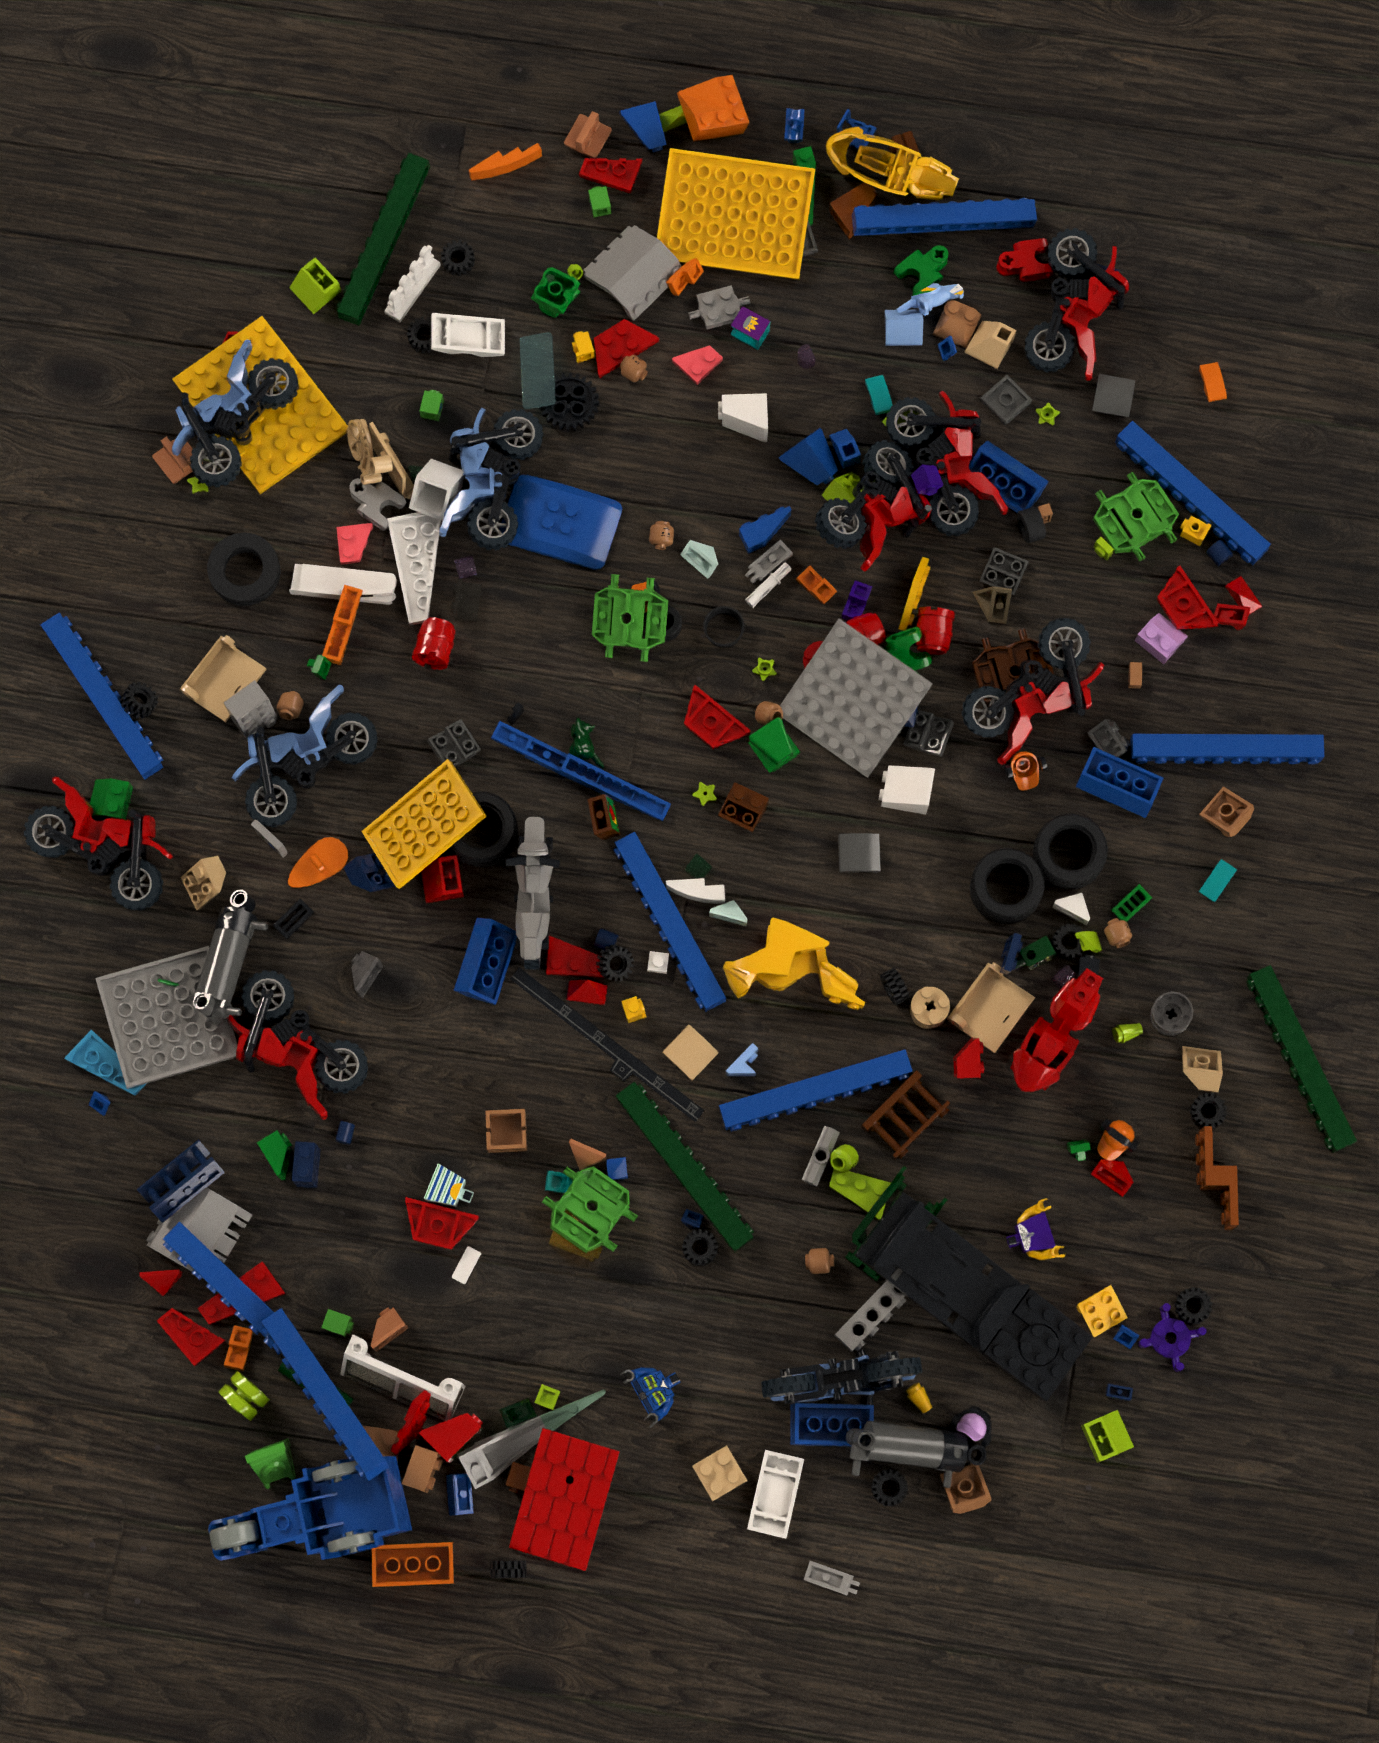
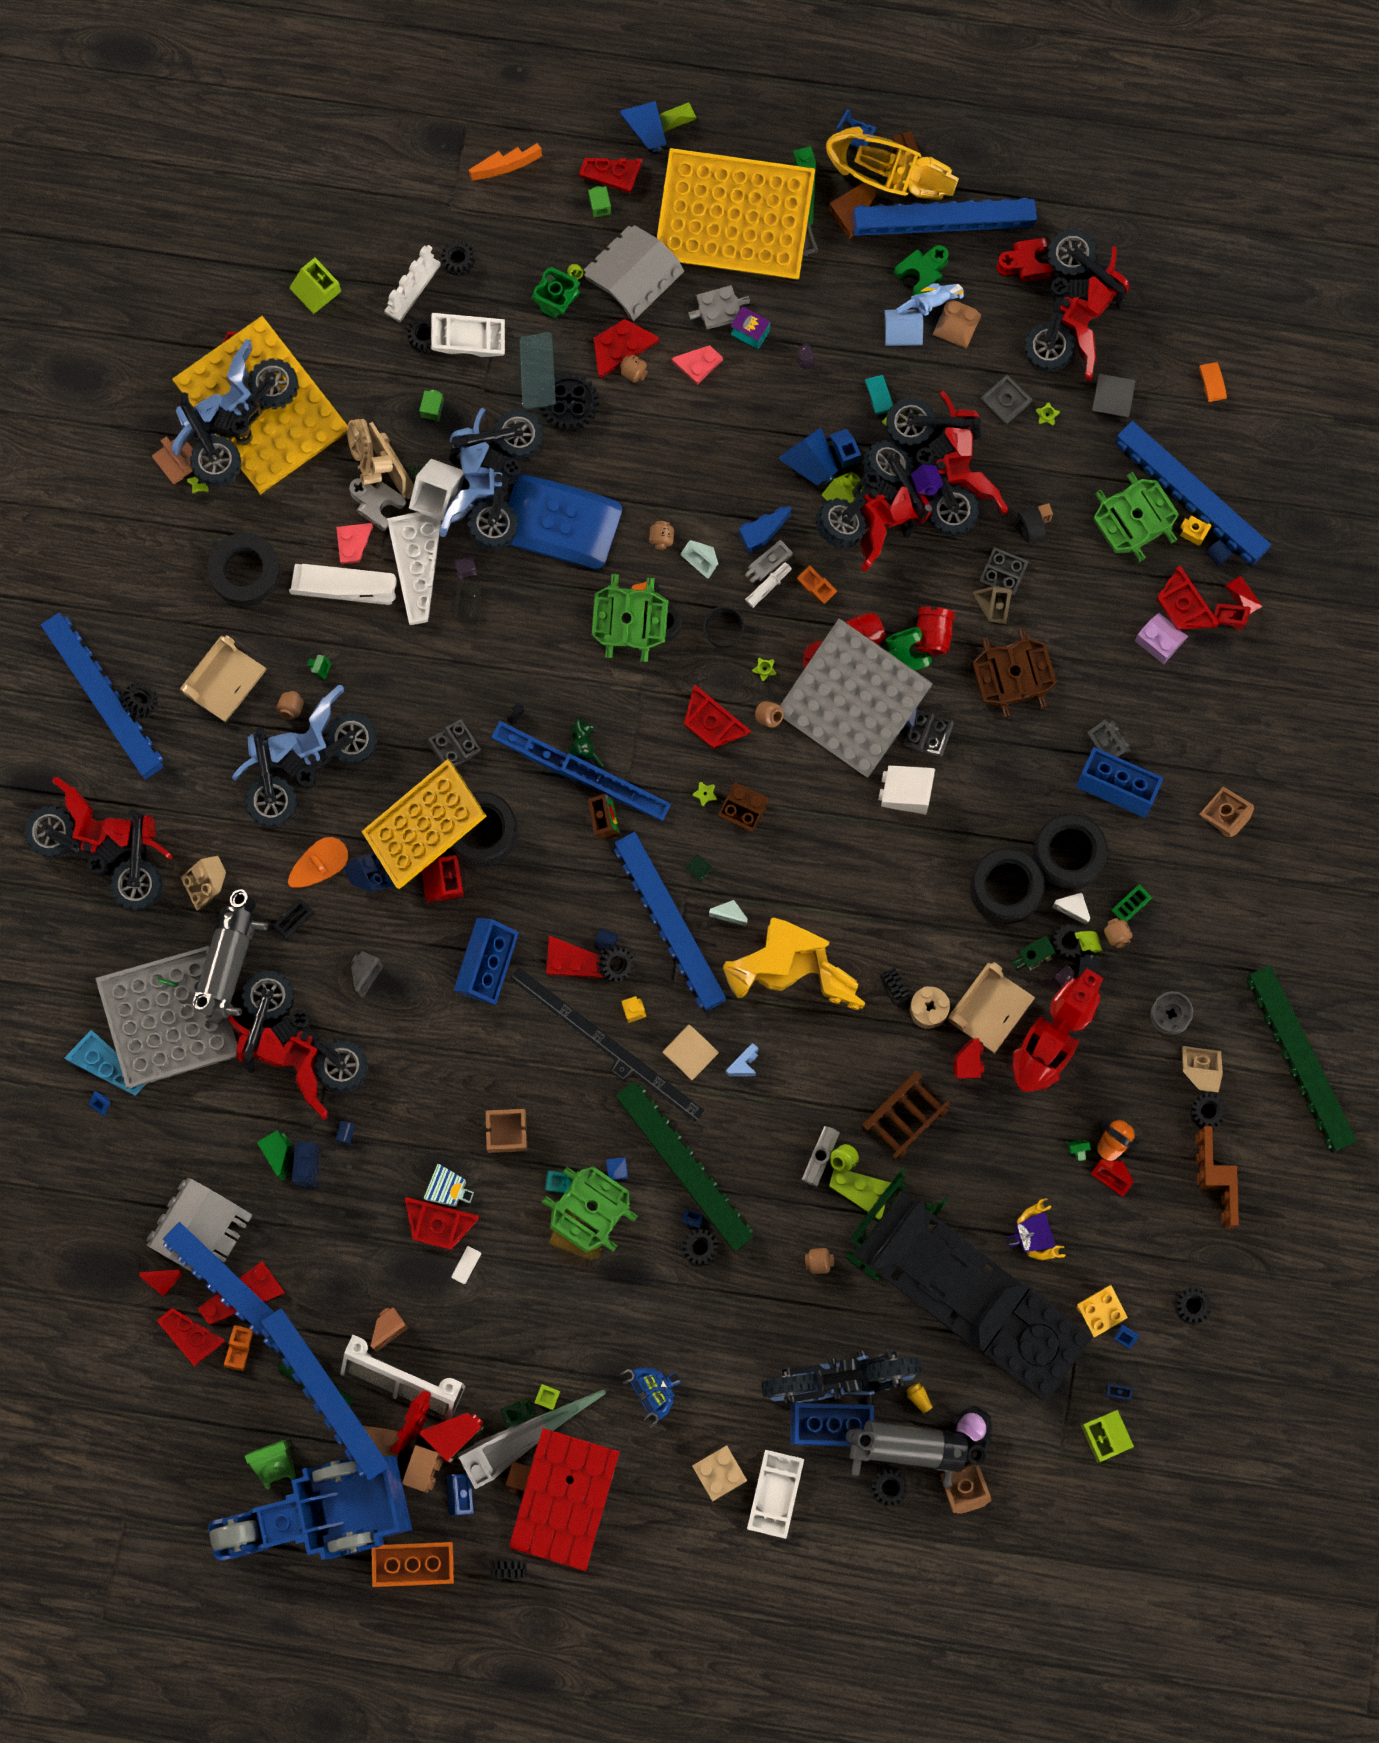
(111, 798): green slope -> none
(186, 1189): dark blue fence -> none
(241, 1398): lime wheel -> none
(251, 709): light grey brick -> none
(269, 838): light grey tile -> none
(337, 1323): bright green brick -> none
(342, 624): orange slope -> none
(383, 239): dark green brick -> none
(434, 643): red piece -> none
(533, 897): light grey piece -> none
(582, 346): yellow brick -> none
(585, 1155): nougat slope -> none
(587, 992): red slope -> none
(588, 135): nougat bracket -> none
(658, 962): white plate -> none
(686, 274): orange slope -> none
(696, 890): white slope -> none
(714, 109): orange slope -> none
(745, 414): white slope -> none
(773, 745): green piece -> none
(794, 125): blue hips -> none
(815, 1089): blue brick -> none
(830, 1578): light grey hinge -> none
(846, 1335): light grey brick -> none
(857, 600): dark purple slope -> none
(859, 852): dark grey slope -> none
(915, 593): yellow plate -> none
(947, 348): blue slope -> none
(991, 342): tan slope -> none
(1009, 953): dark blue plate -> none
(1016, 482): blue slope -> none
(1025, 769): orange cap -> none
(1036, 690): piece -> none
(1103, 549): lime plate -> none
(1126, 1032): lime cone -> none
(1135, 675): medium nougat piece -> none
(1181, 1332): dark purple plate -> none
(1218, 880): teal slope -> none
(1227, 747): blue brick -> none

